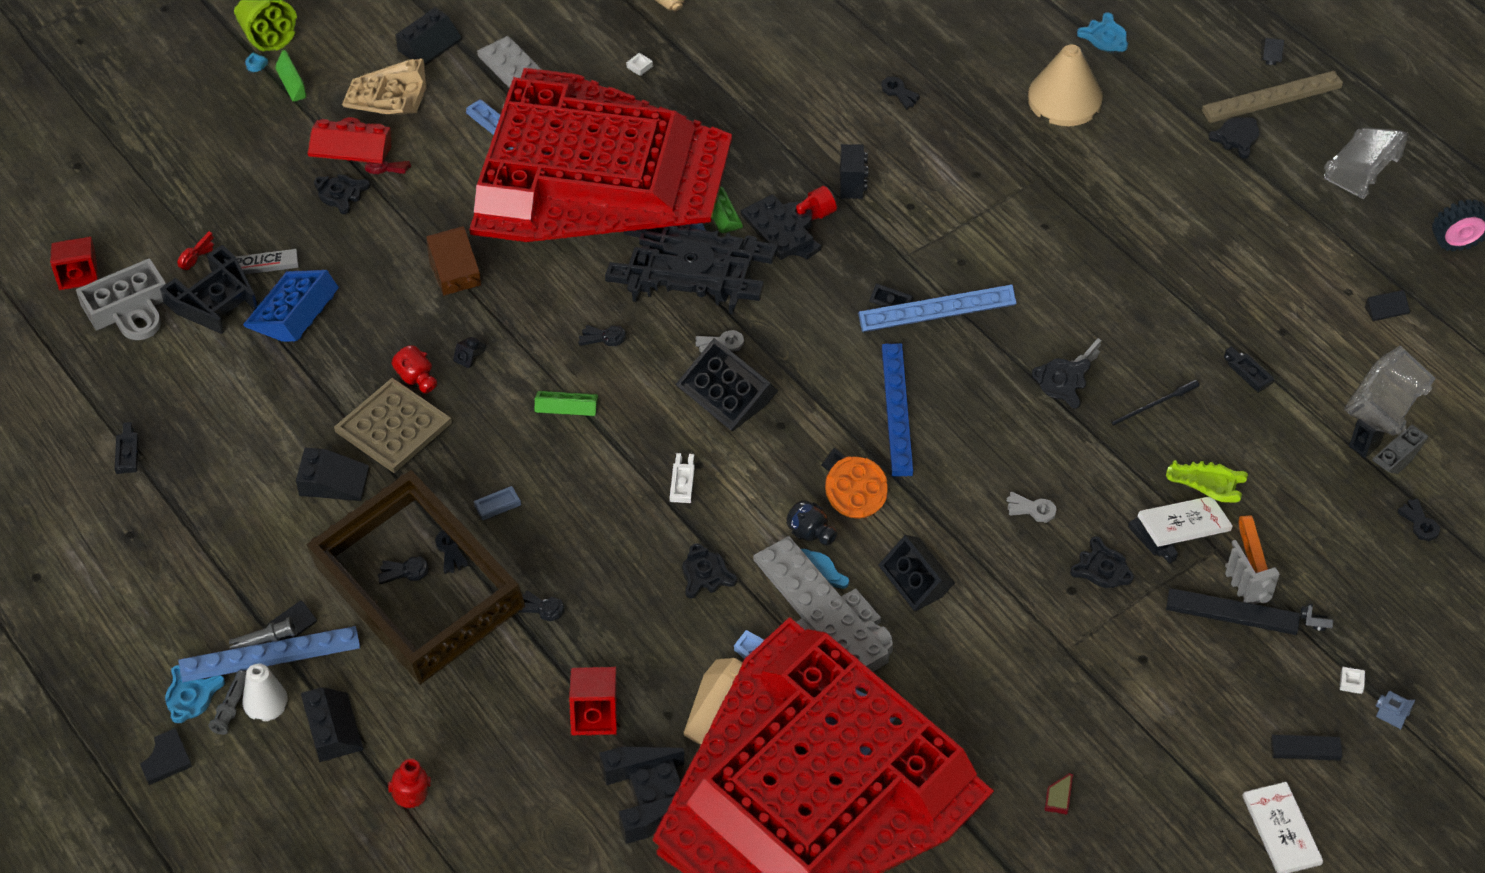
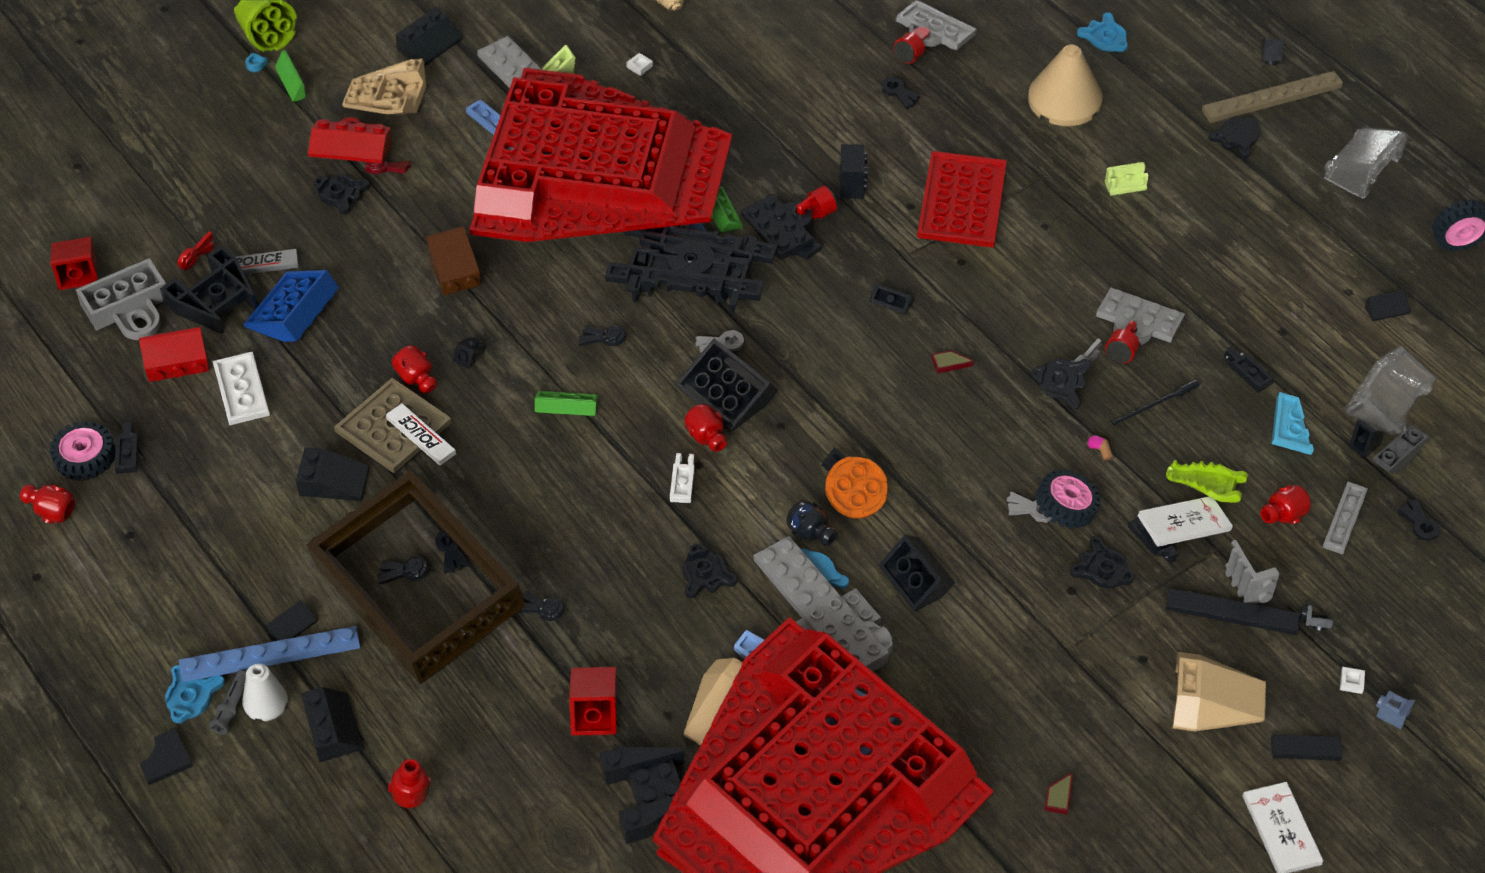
(49, 502): none -> red piece
(82, 450): none -> wheel
(174, 354): none -> red slope
(241, 388): none -> white tile
(272, 632): dark grey pin -> none
(420, 434): none -> white tile
(497, 503): sand blue tile -> none
(562, 62): none -> yellowish green slope
(706, 426): none -> red piece
(897, 410): blue plate -> none
(928, 28): none -> light grey plate
(937, 308): medium blue plate -> none
(950, 361): none -> tile
(962, 199): none -> red plate
(1068, 498): none -> black wheel
(1100, 444): none -> arm
(1126, 178): none -> yellowish green hinge
(1136, 323): none -> light grey plate
(1215, 695): none -> tan wedge
(1252, 544): orange beam -> none
(1286, 505): none -> red piece
(1289, 425): none -> medium azure wing
(1345, 518): none -> light grey tile

